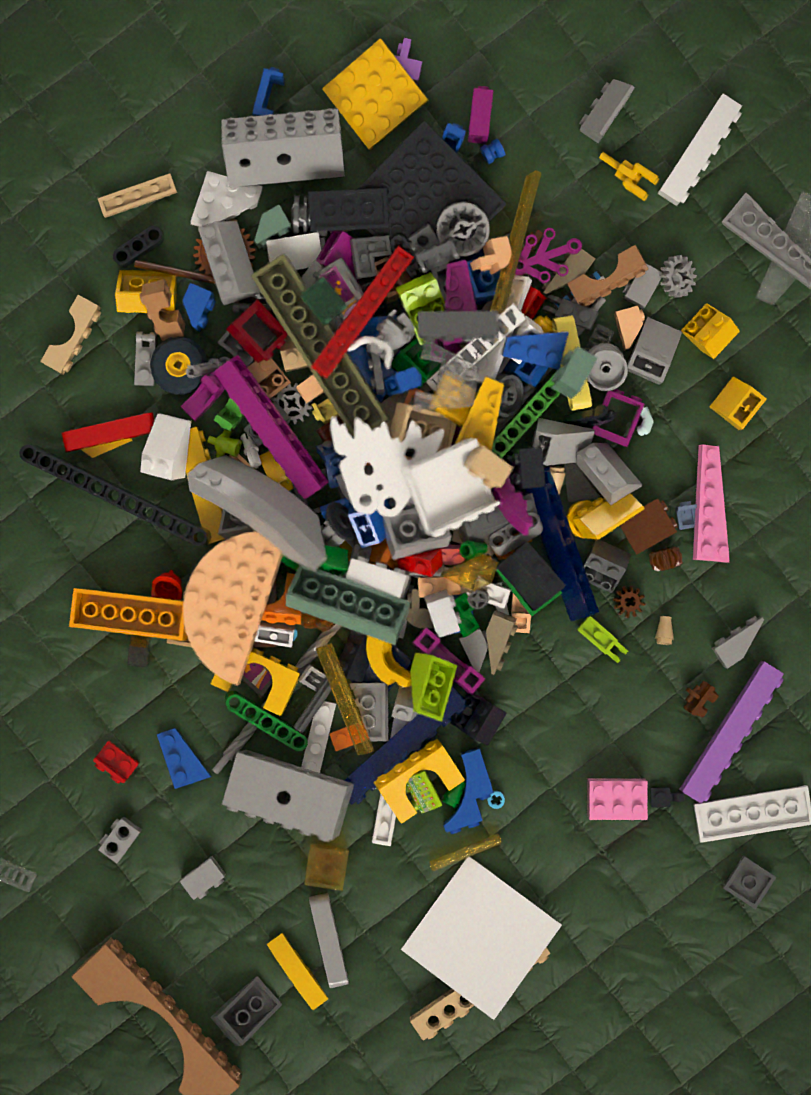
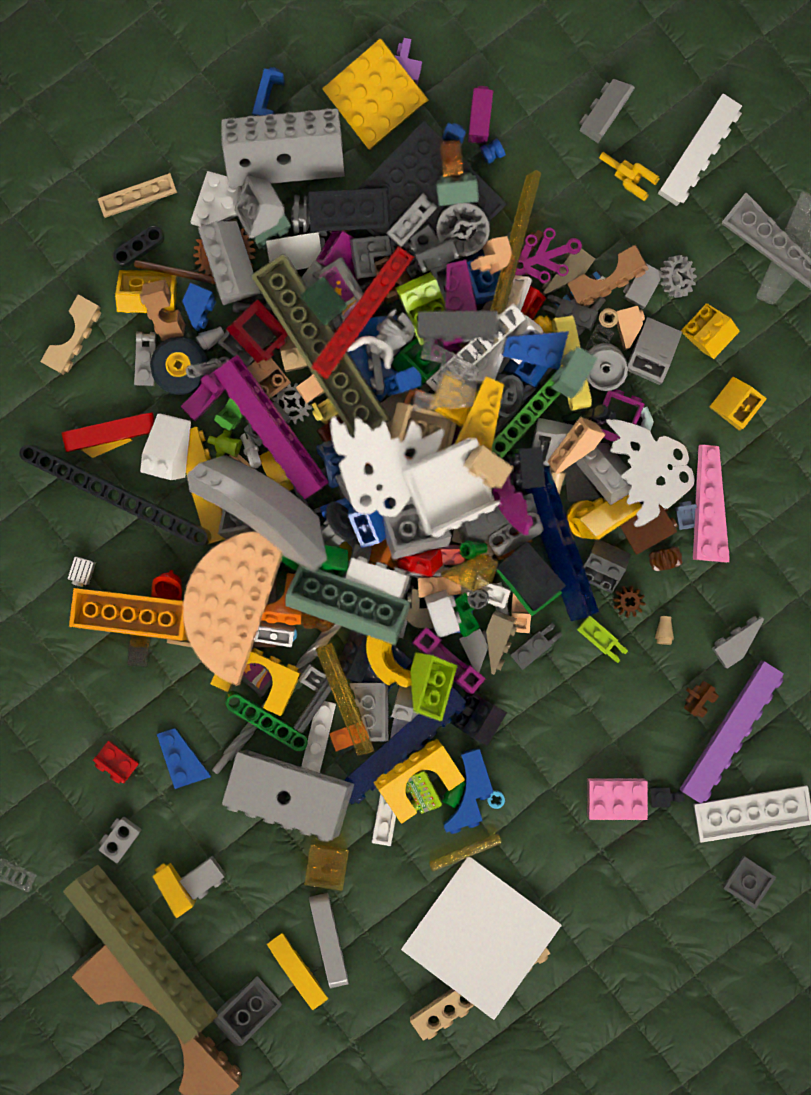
(81, 571): none -> white brick
(140, 953): none -> olive brick
(172, 890): none -> yellow slope
(209, 338): none -> white cone
(258, 206): none -> light grey slope
(411, 220): none -> light grey plate
(451, 158): none -> clear orange brick
(457, 189): none -> sand green slope
(534, 647): none -> dark grey hinge
(577, 443): none -> light nougat slope
(608, 313): none -> tan cone
(648, 465): none -> white piece

